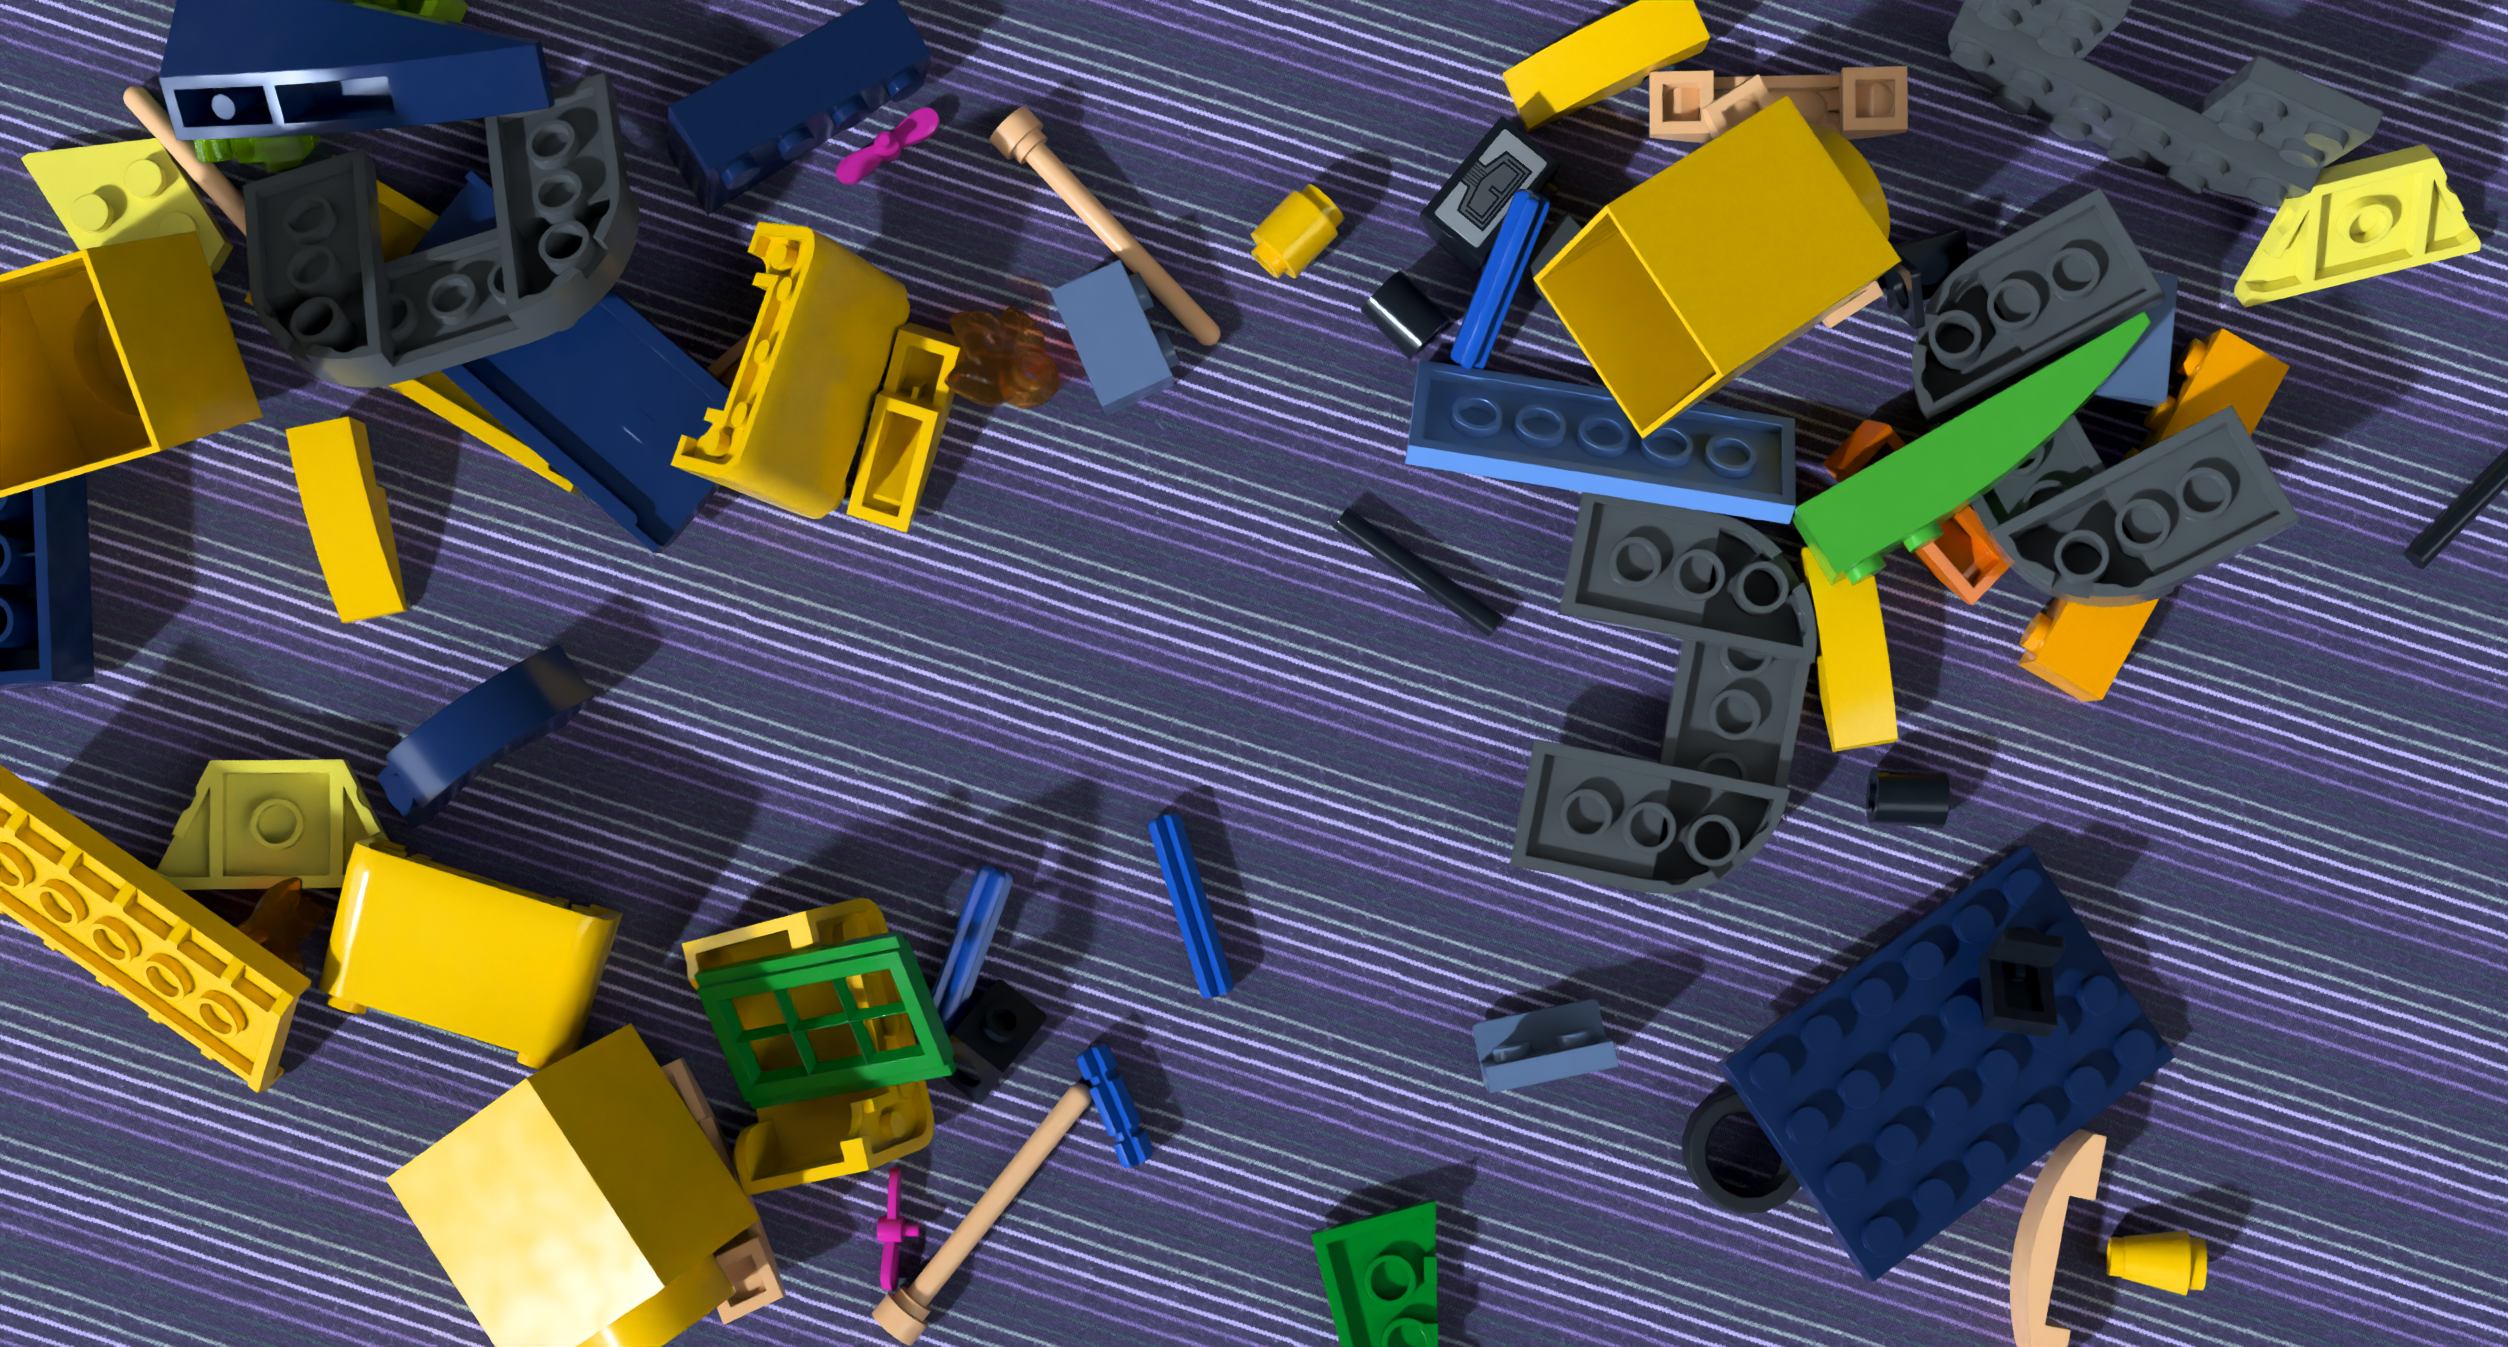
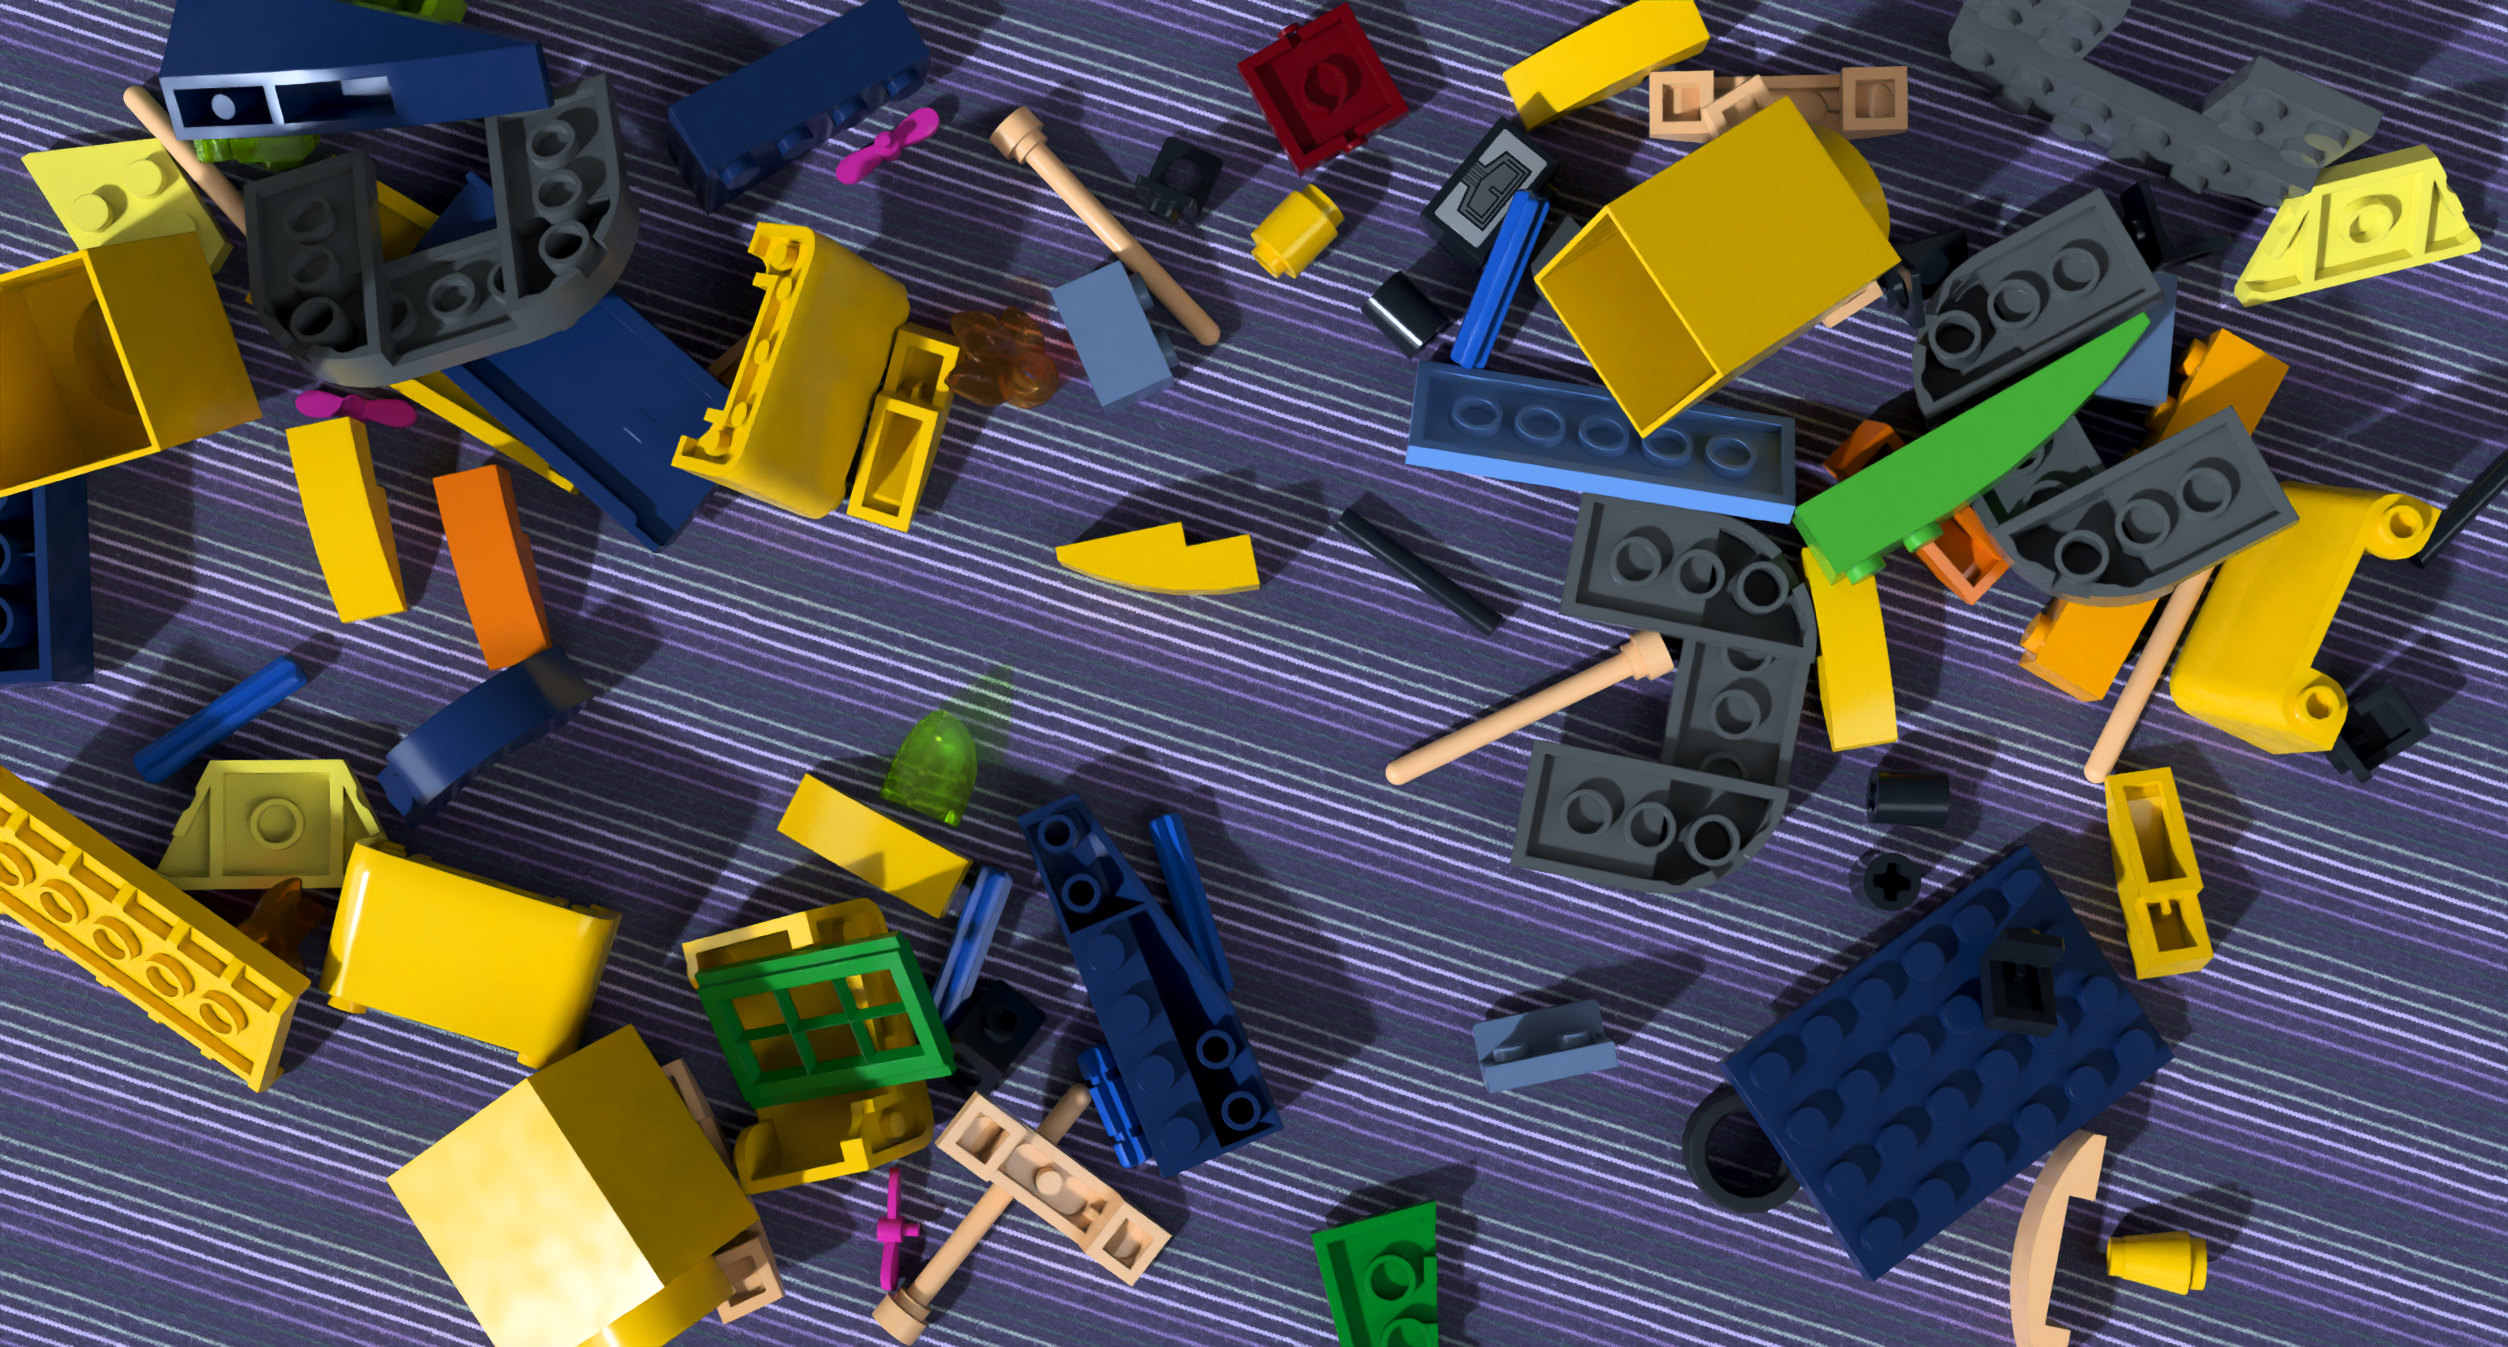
(220, 719): none -> blue axle
(388, 412): none -> dark pink piece
(493, 564): none -> orange slope
(874, 846): none -> yellow slope
(934, 769): none -> clear neon green brick
(1053, 1186): none -> light nougat slope
(1153, 996): none -> dark blue wedge
(1163, 563): none -> yellow slope
(1168, 204): none -> black bracket
(1322, 89): none -> dark red plate
(1640, 657): none -> light nougat piece
(1885, 881): none -> black piece
(2144, 677): none -> light nougat piece
(2148, 235): none -> black bracket
(2156, 874): none -> yellow slope
(2271, 609): none -> yellow windscreen
(2376, 730): none -> black bracket

